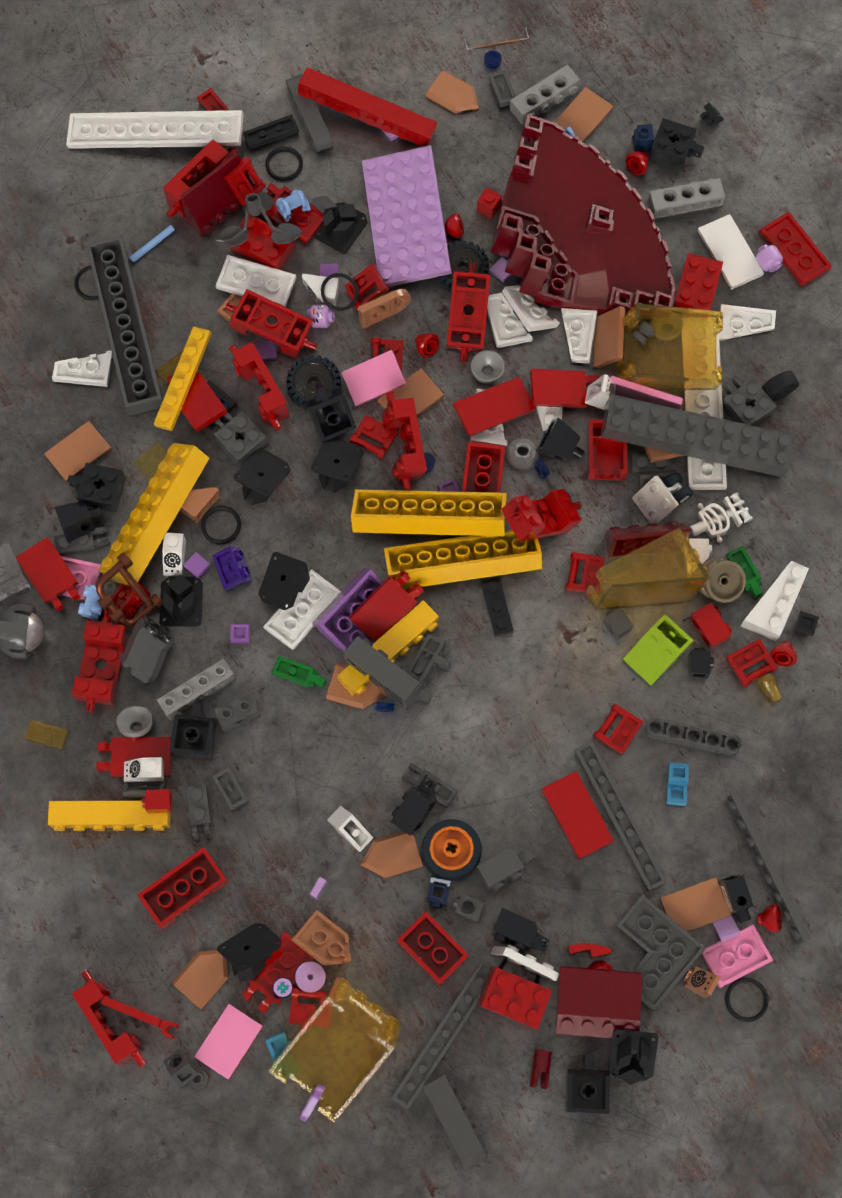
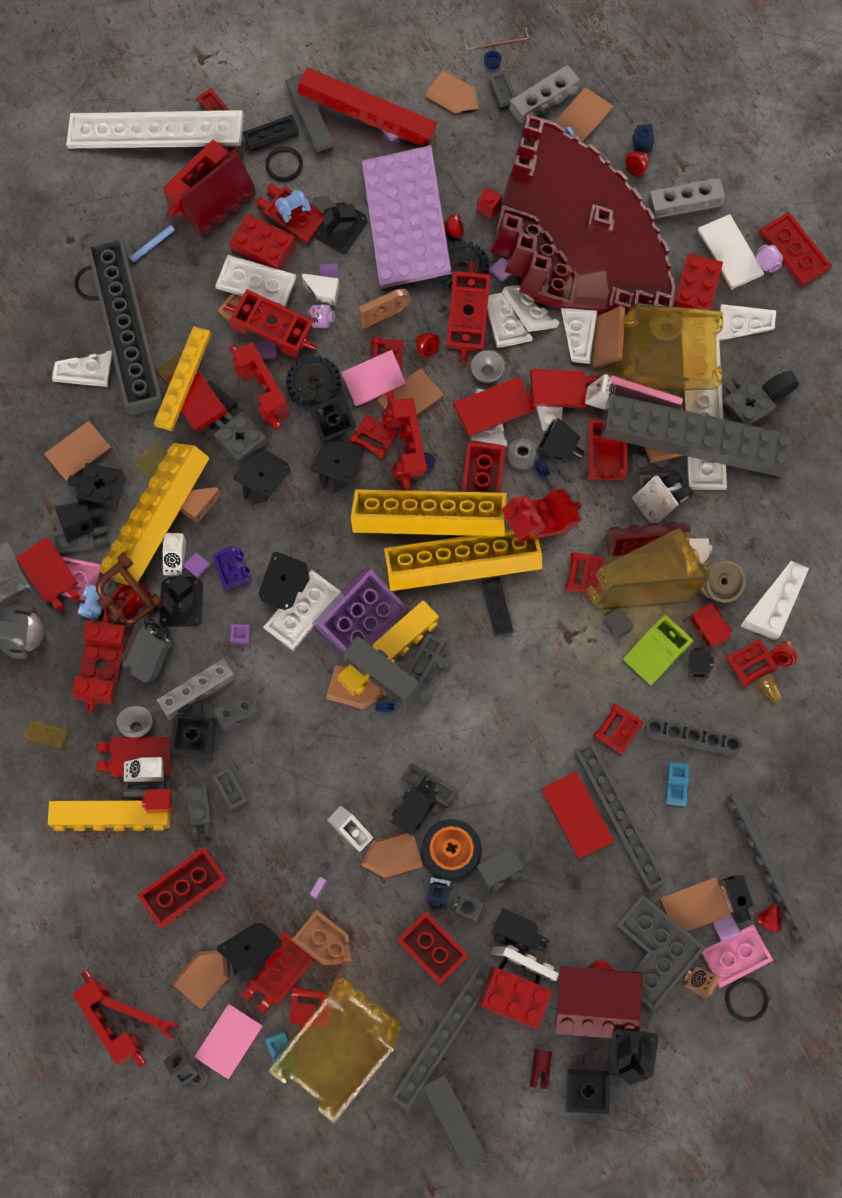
(225, 540): black tyre -> none
(239, 183): red plate -> none
(255, 204): dark grey plant -> none
(282, 988): tile -> none
(297, 673): green hinge -> none
(310, 977): lavender piece -> none
(311, 1103): medium lavender tile -> none
(335, 307): black tyre -> none
(366, 281): red plate -> none
(386, 606): red tile -> none
(449, 486): medium lavender tile -> none
(594, 950): red slope -> none
(643, 333): dark grey wheel -> none
(674, 144): black hinge -> none
(709, 518): white torso -> none
(713, 114): black tile -> none
(753, 578): green hinge -> none
(806, 623): black tile -> none

